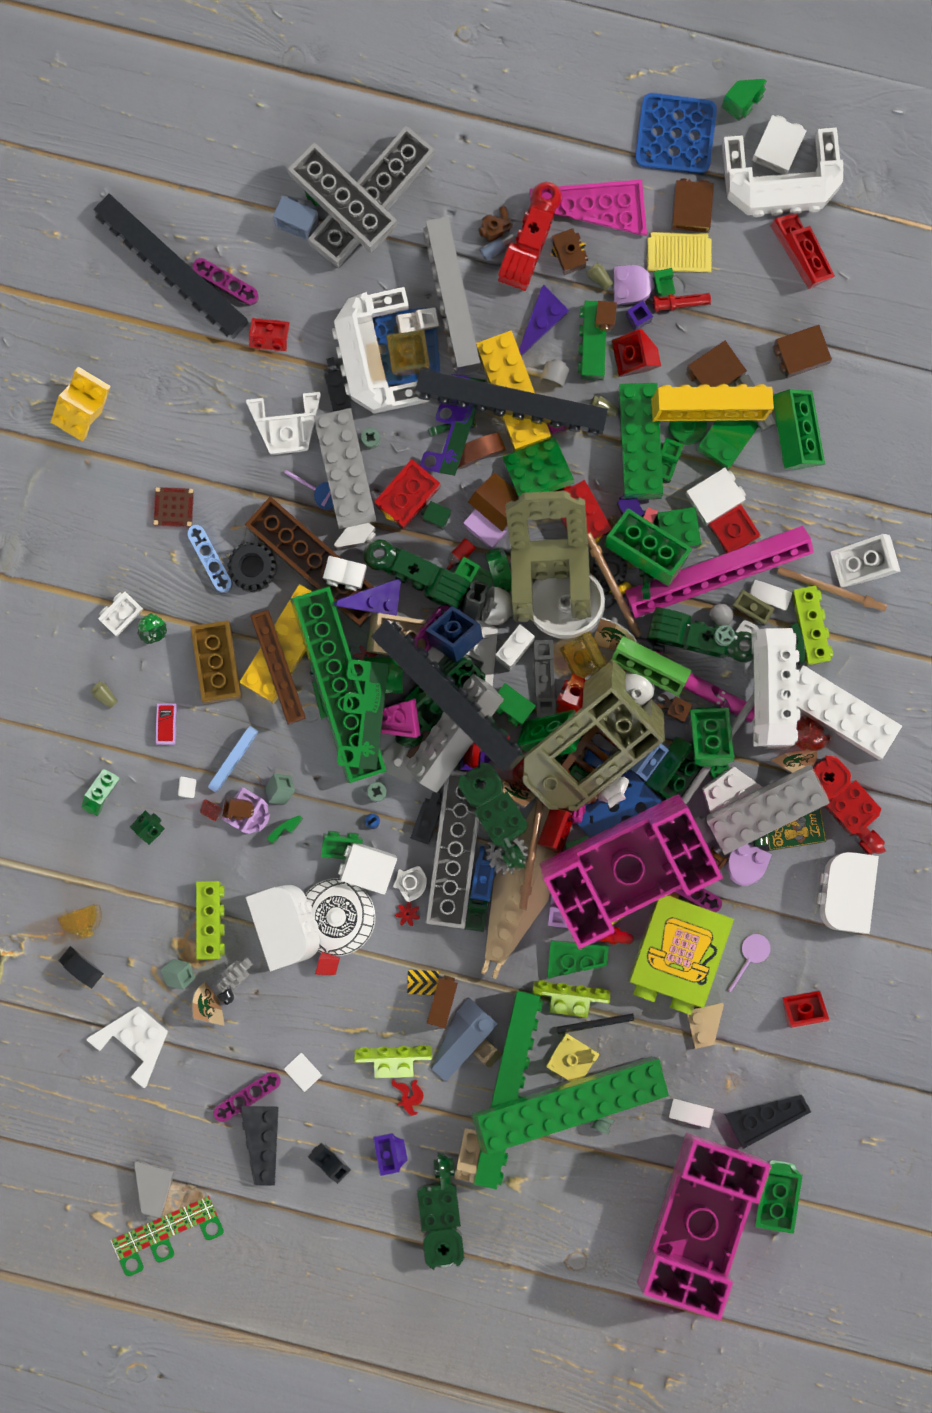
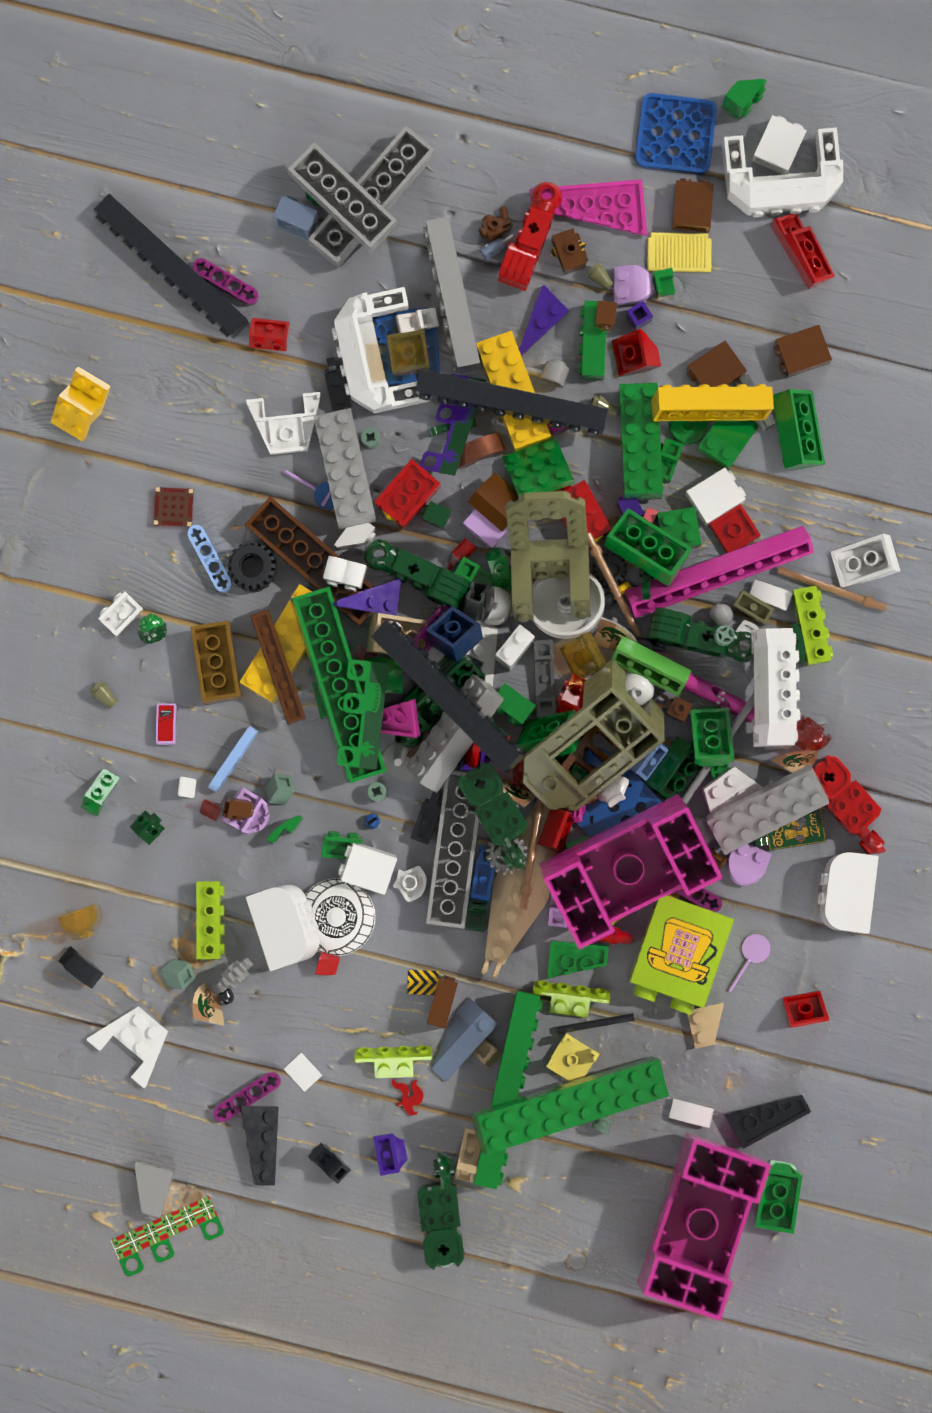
(402, 914): red plant -> none
(672, 302): red pin -> none
(845, 714): white brick -> none

